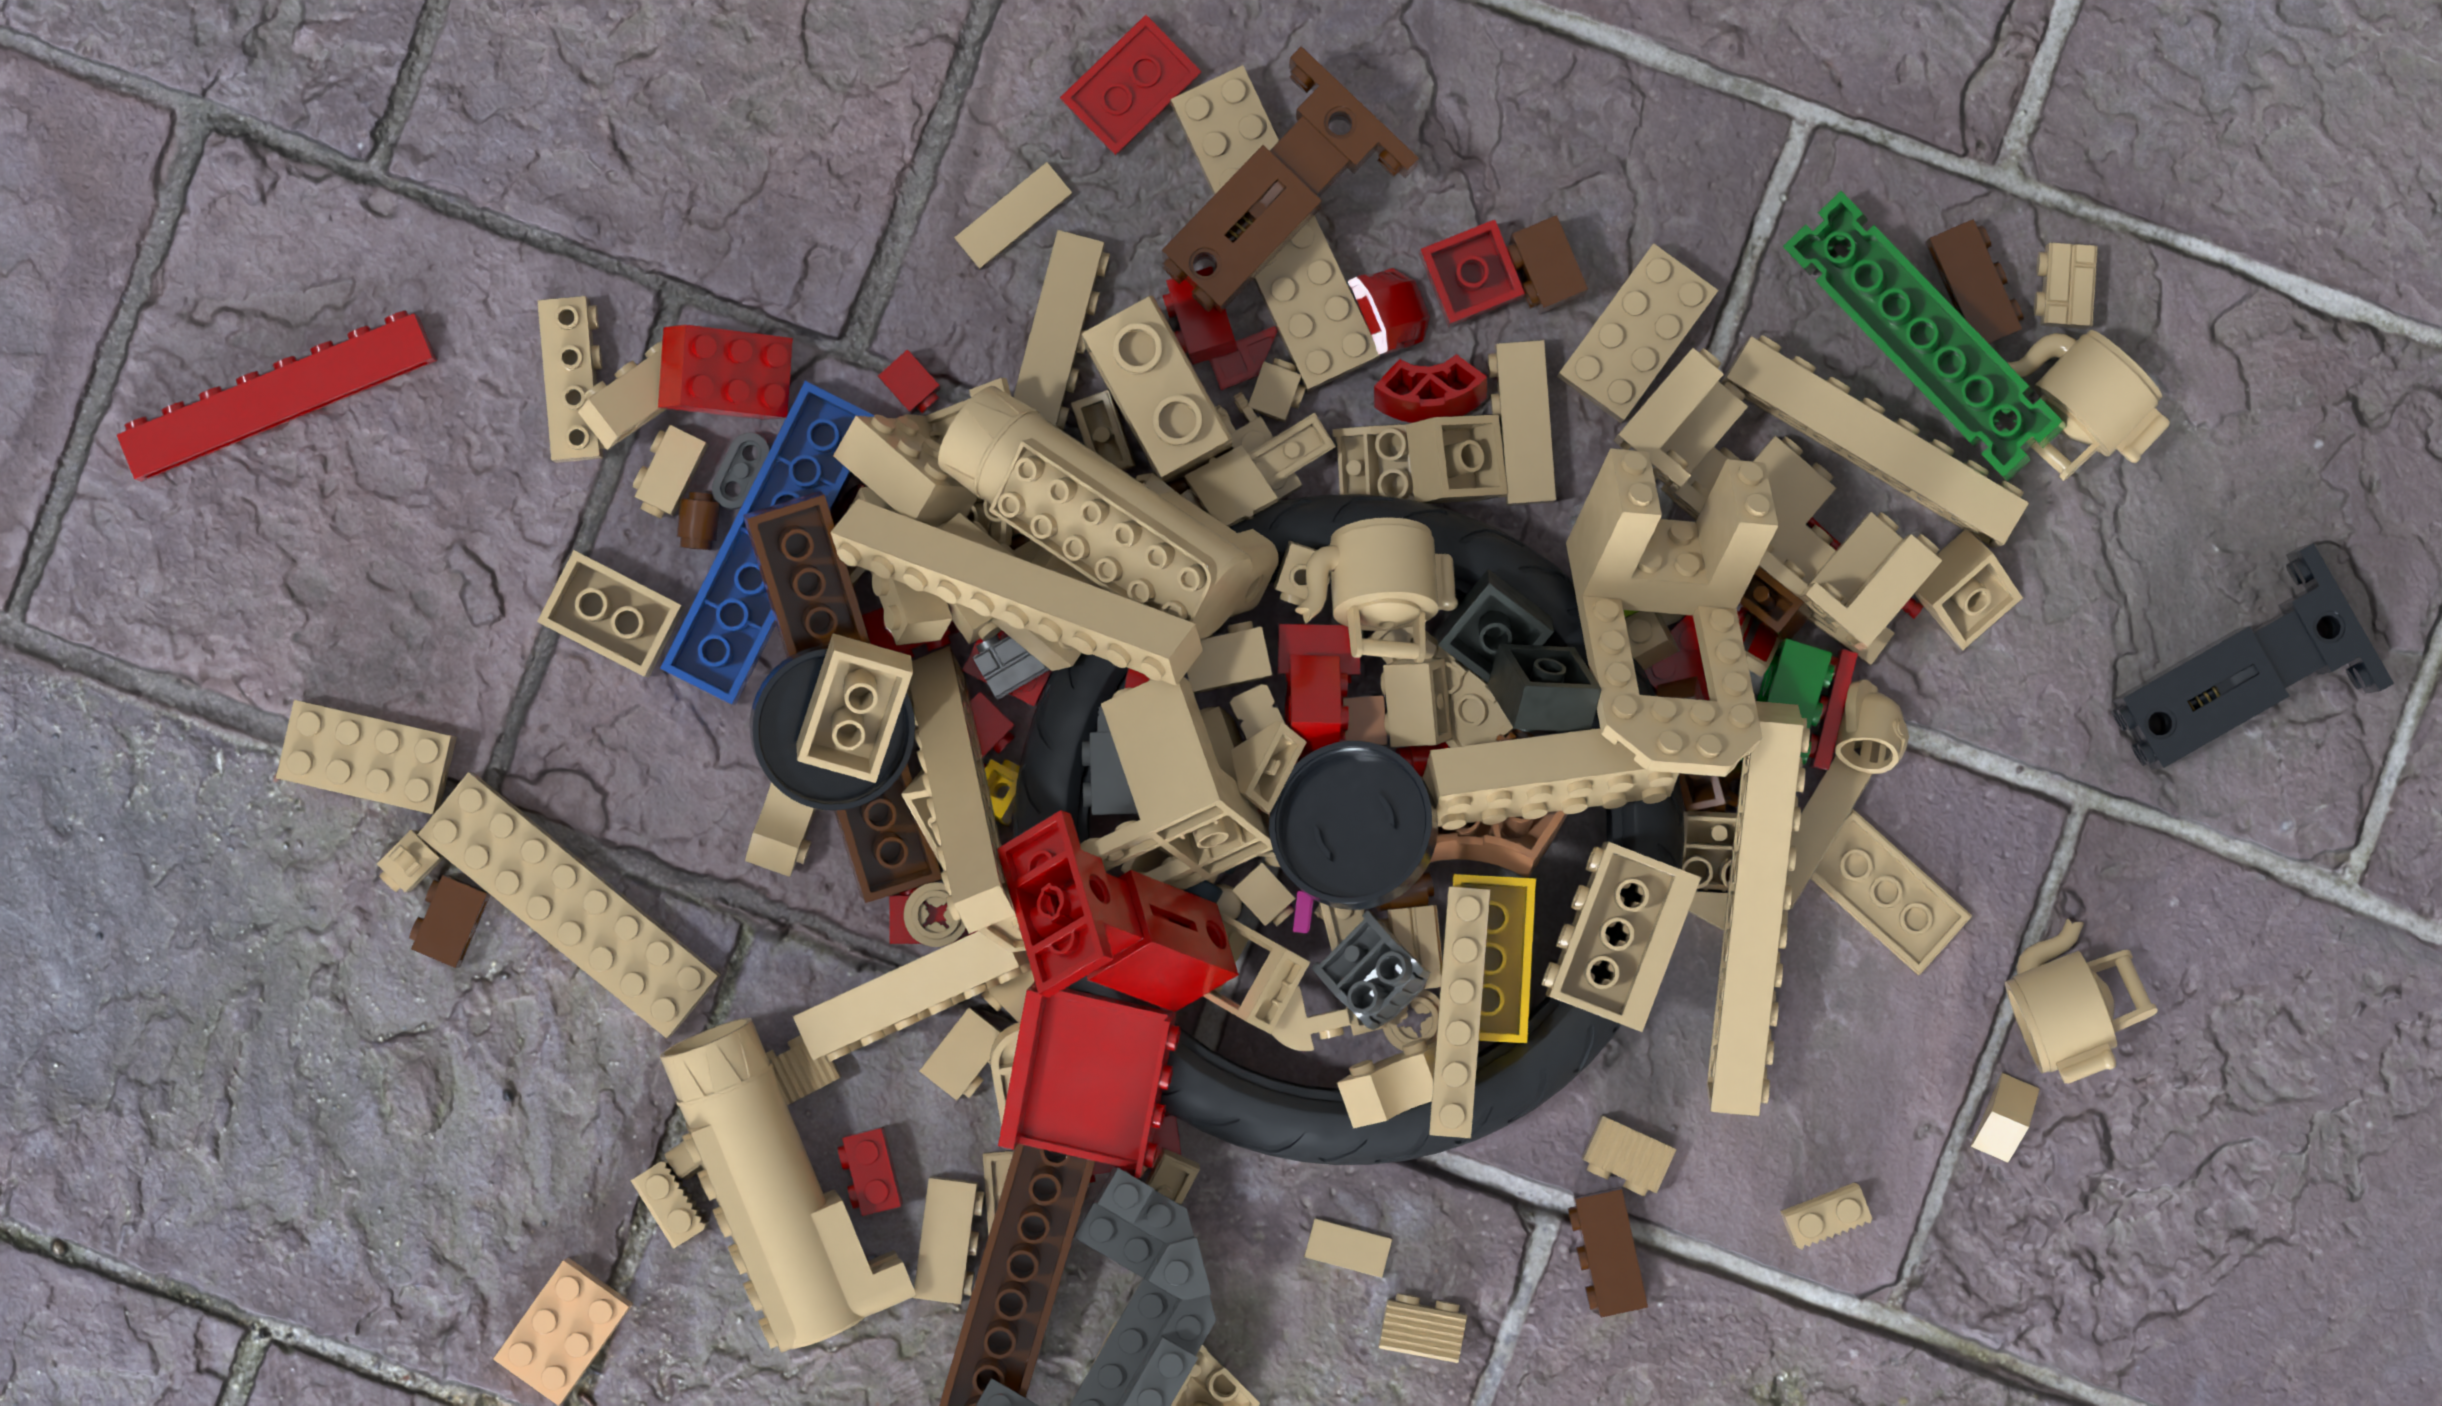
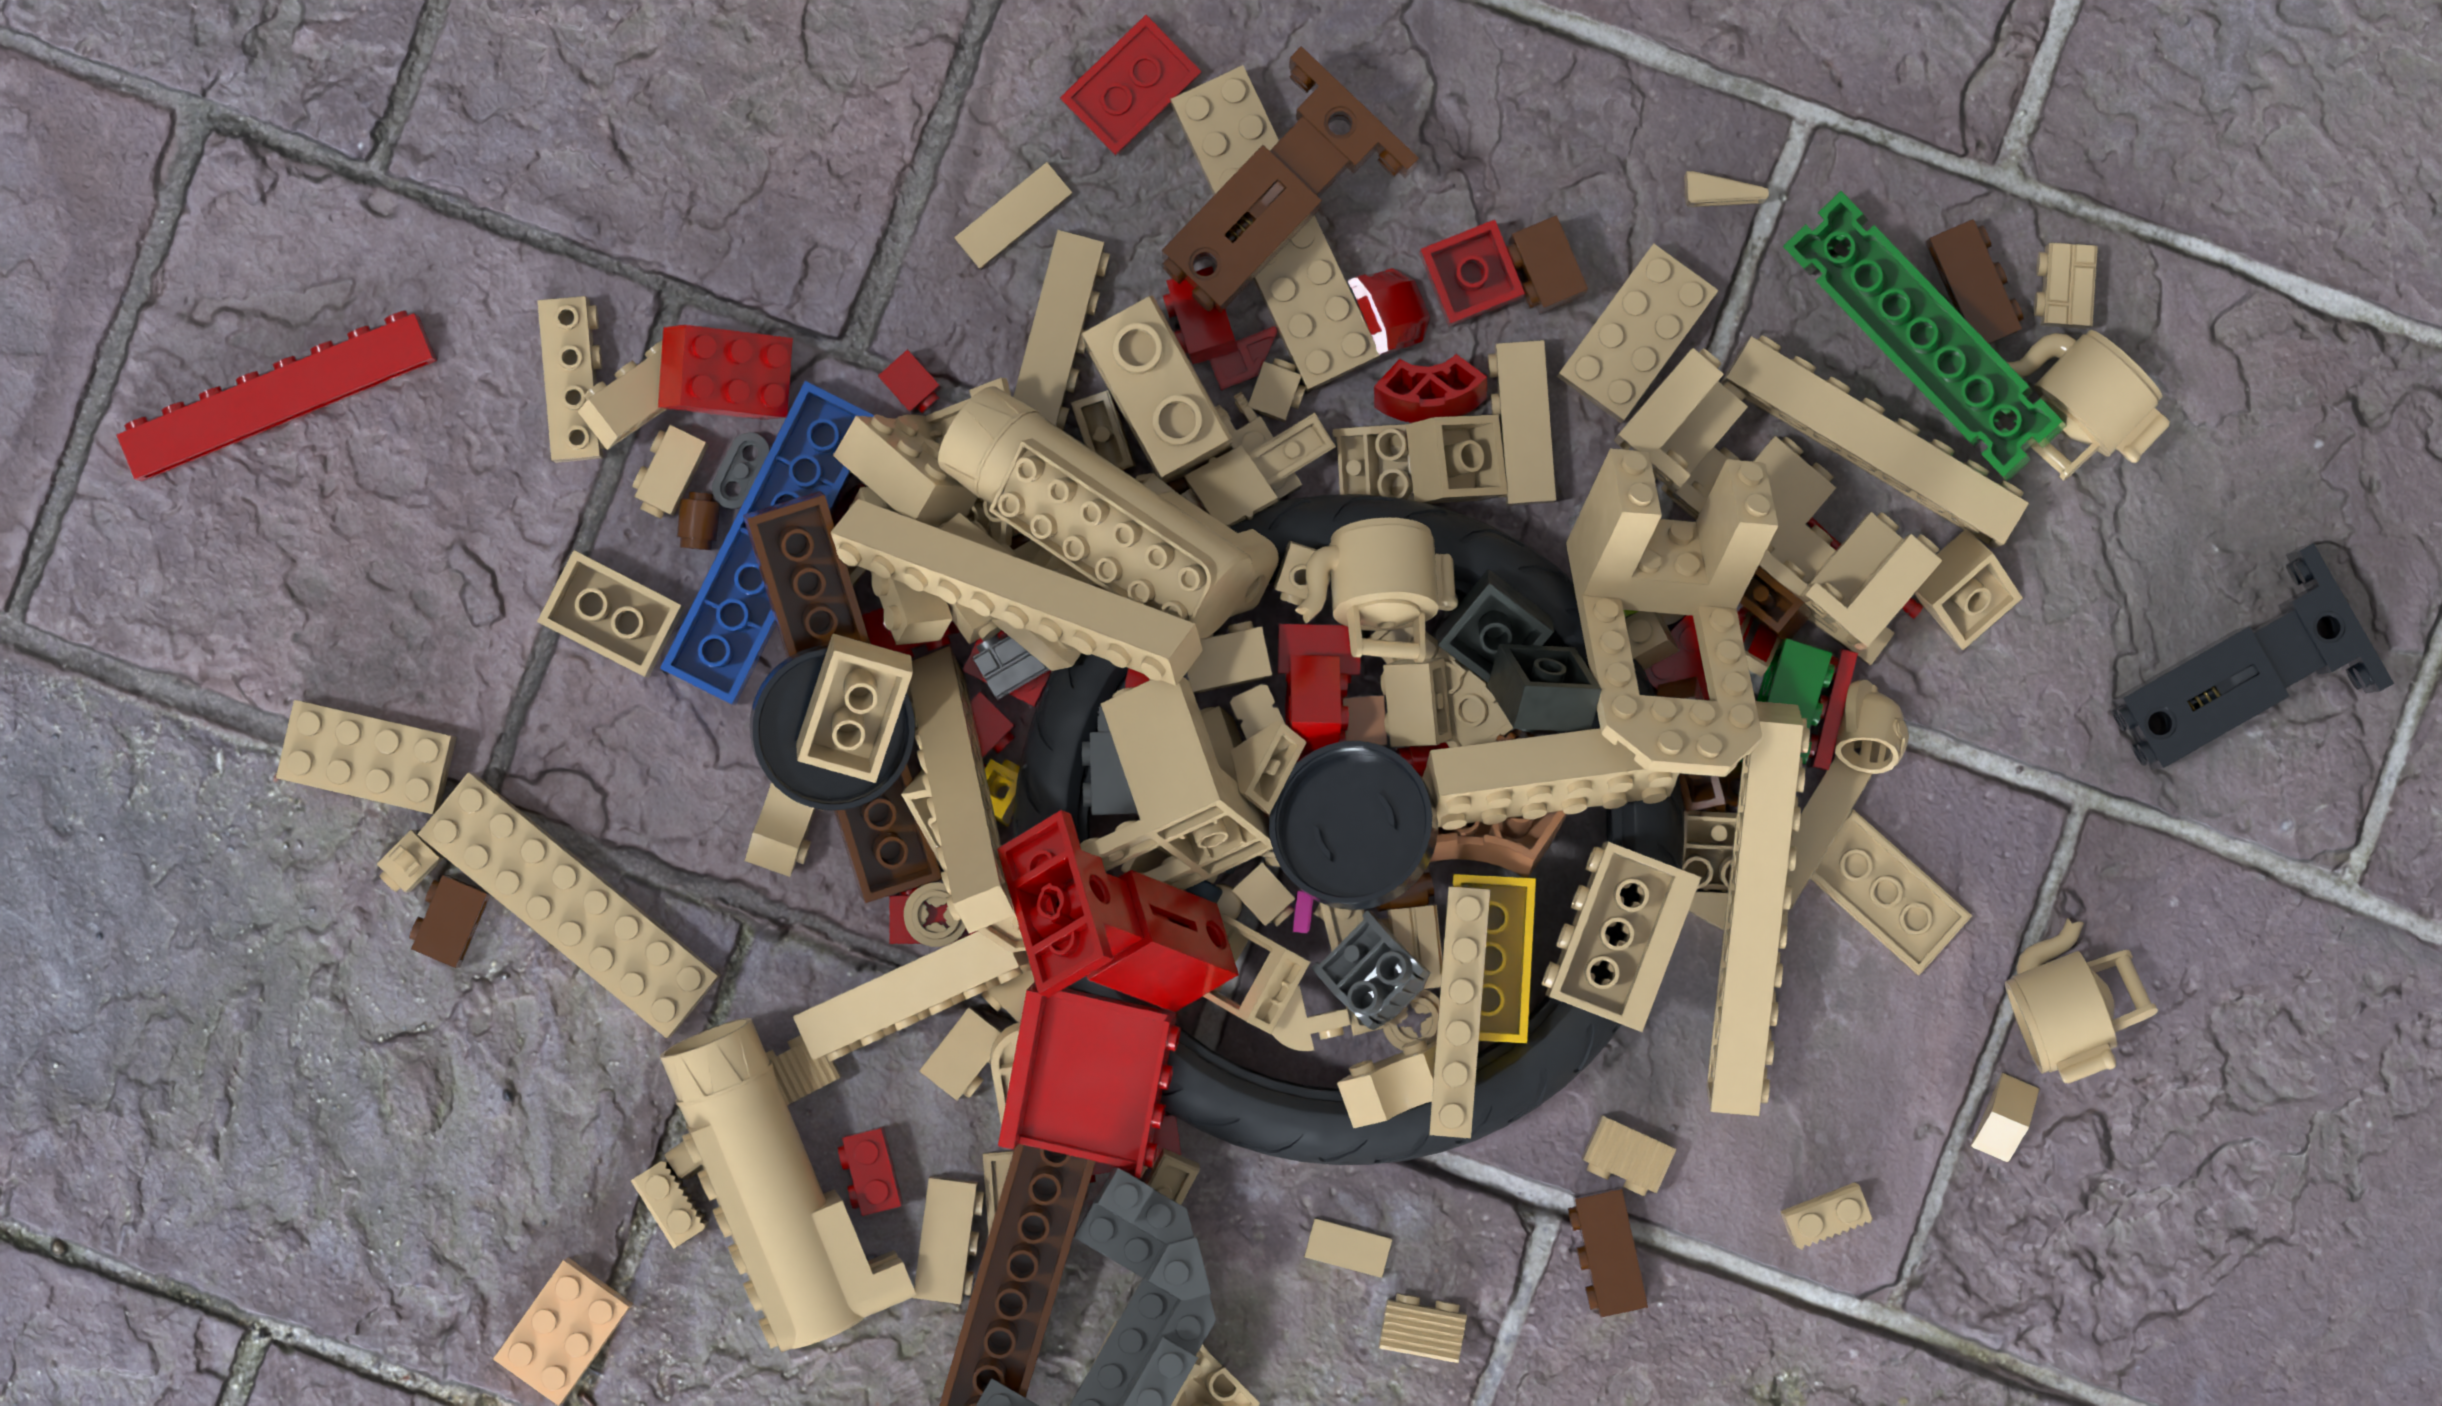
(1717, 191): none -> tan slope

